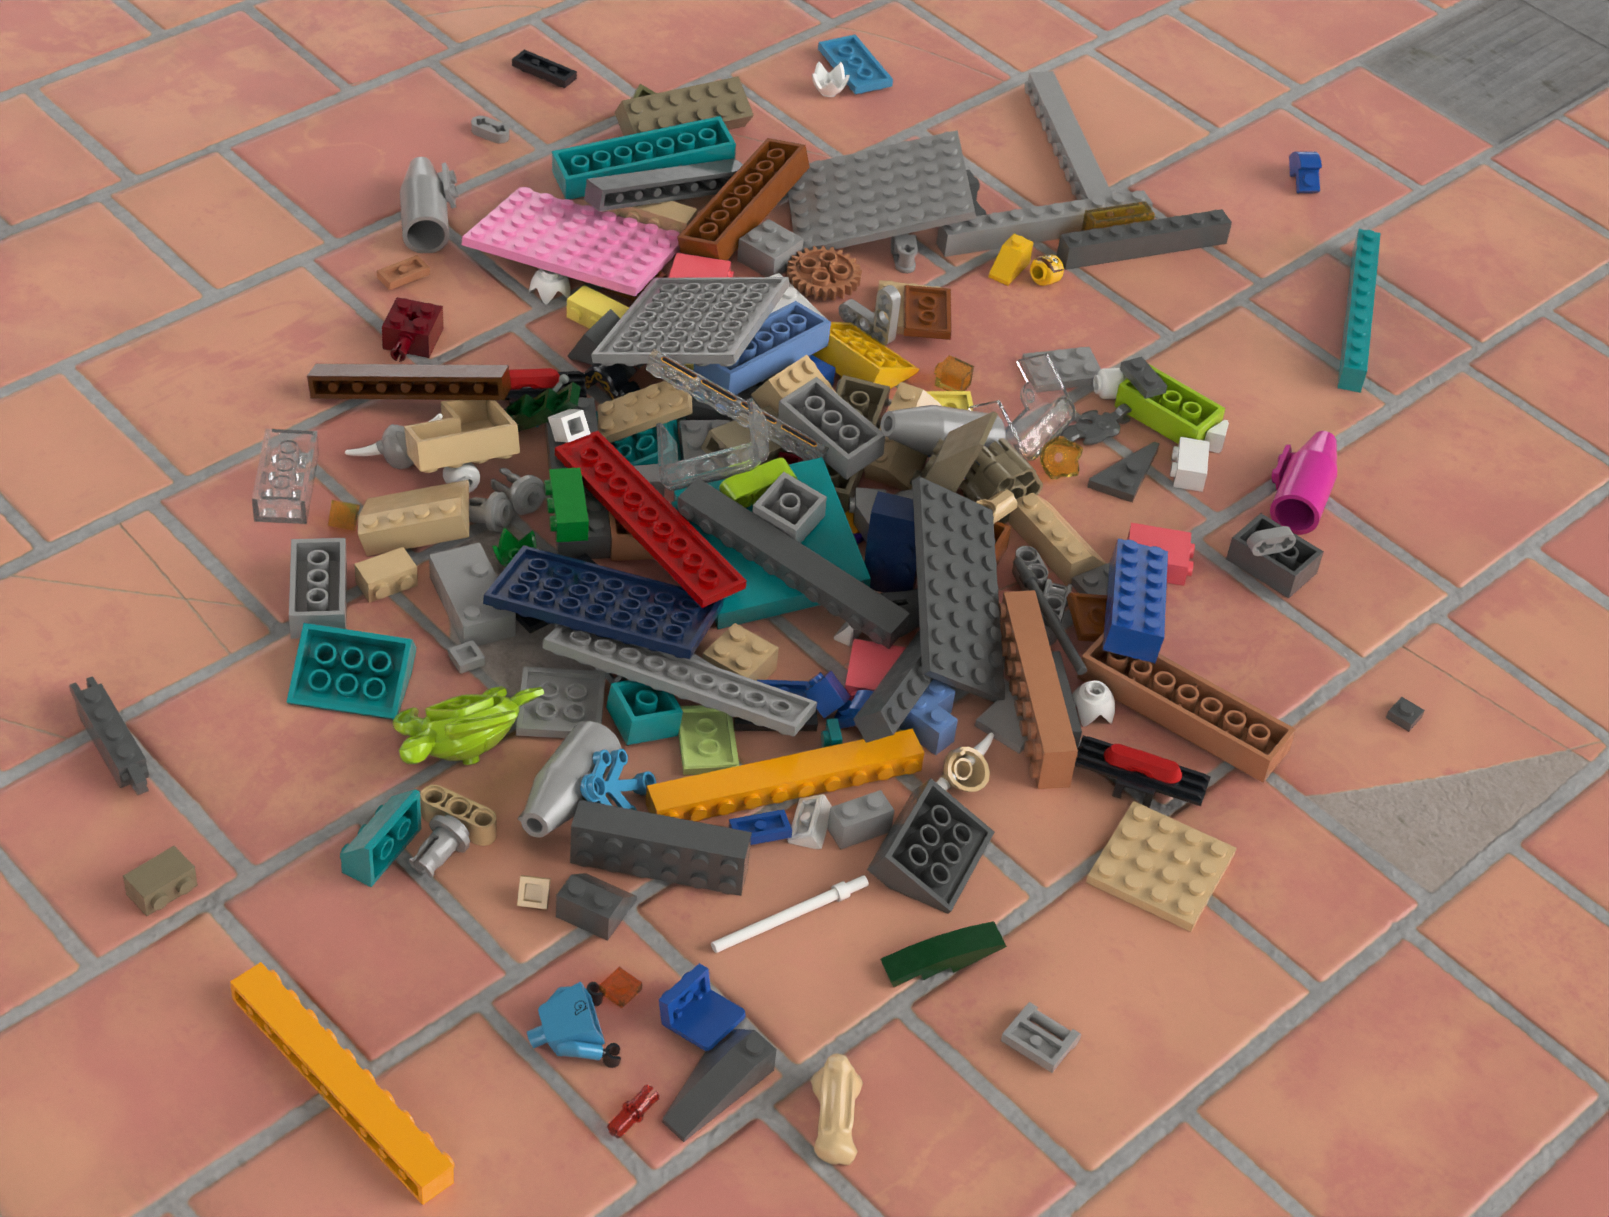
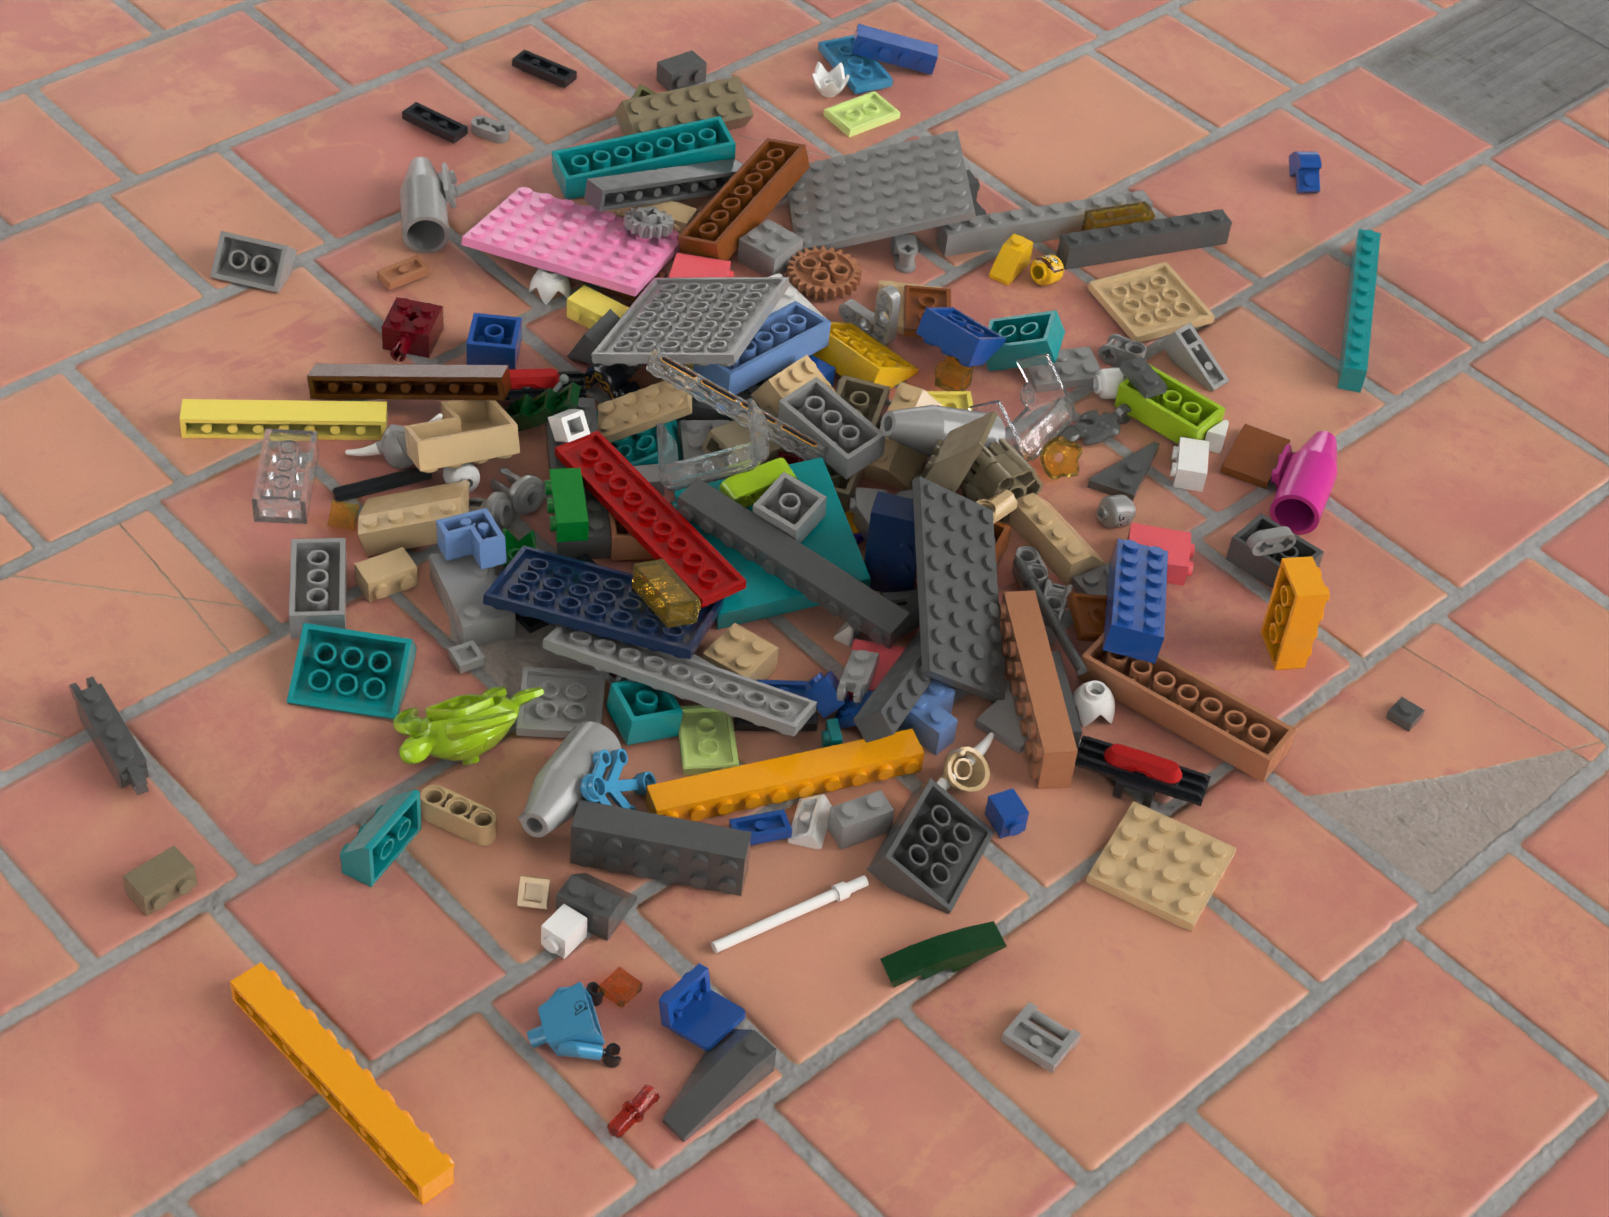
(251, 417): none -> light yellow brick
(252, 262): none -> light grey slope
(380, 484): none -> black axle
(434, 122): none -> black plate
(447, 837): light grey piece -> none
(474, 535): none -> medium blue brick
(494, 340): none -> blue brick
(563, 931): none -> white brick
(648, 222): none -> light grey gear
(665, 593): none -> clear yellow brick
(681, 71): none -> dark grey brick
(836, 1089): tan hair -> none
(858, 675): none -> light grey hinge
(861, 114): none -> yellowish green tile
(894, 49): none -> blue brick
(958, 335): none -> blue slope
(1006, 813): none -> blue brick
(1026, 337): none -> teal brick
(1066, 136): light grey brick -> none
(1116, 511): none -> light grey head
(1121, 350): none -> light grey piece
(1150, 302): none -> tan plate
(1192, 356): none -> light grey slope
(1254, 456): none -> dark orange tile
(1294, 612): none -> light orange brick

